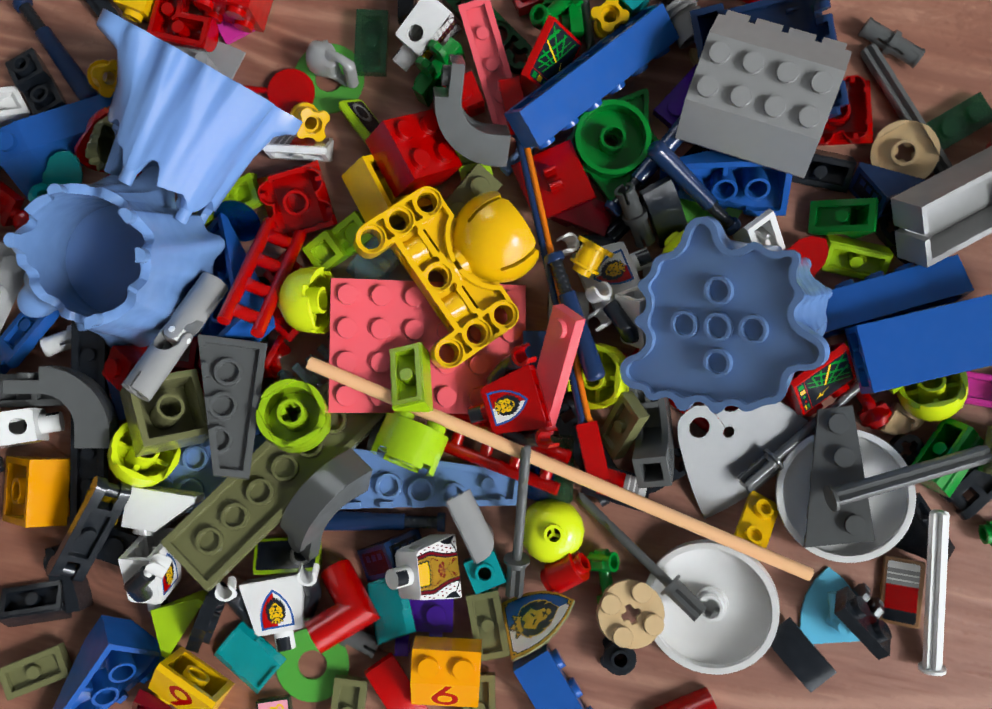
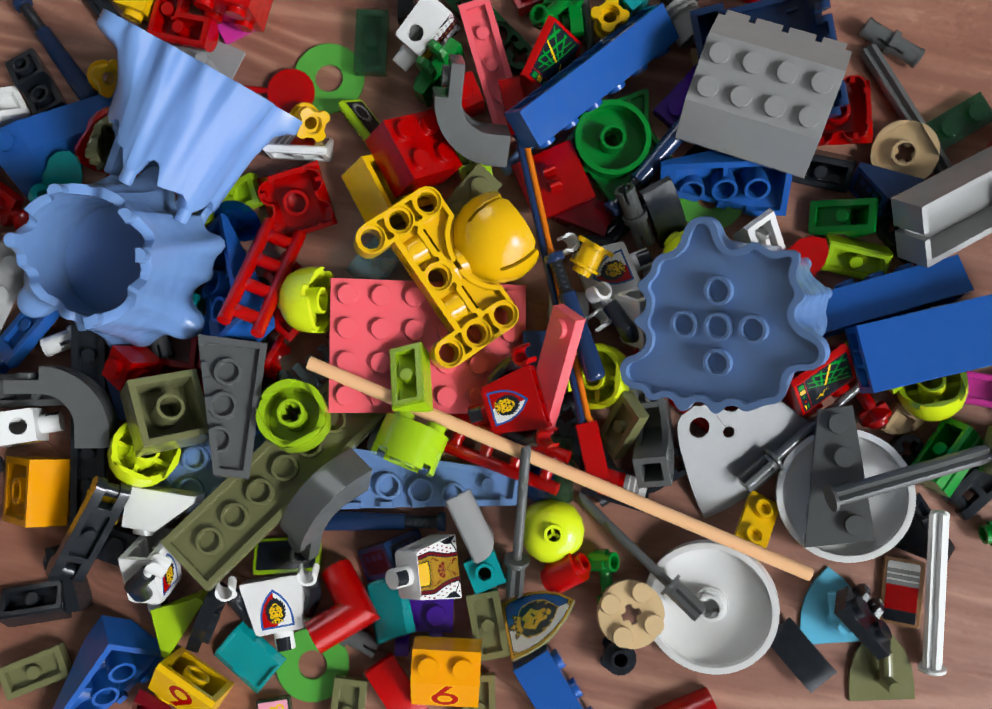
(183, 326): light grey piece -> none
(324, 62): light grey piece -> none
(336, 245): lime slope -> none
(674, 167): dark blue piece -> none
(880, 679): none -> olive shield

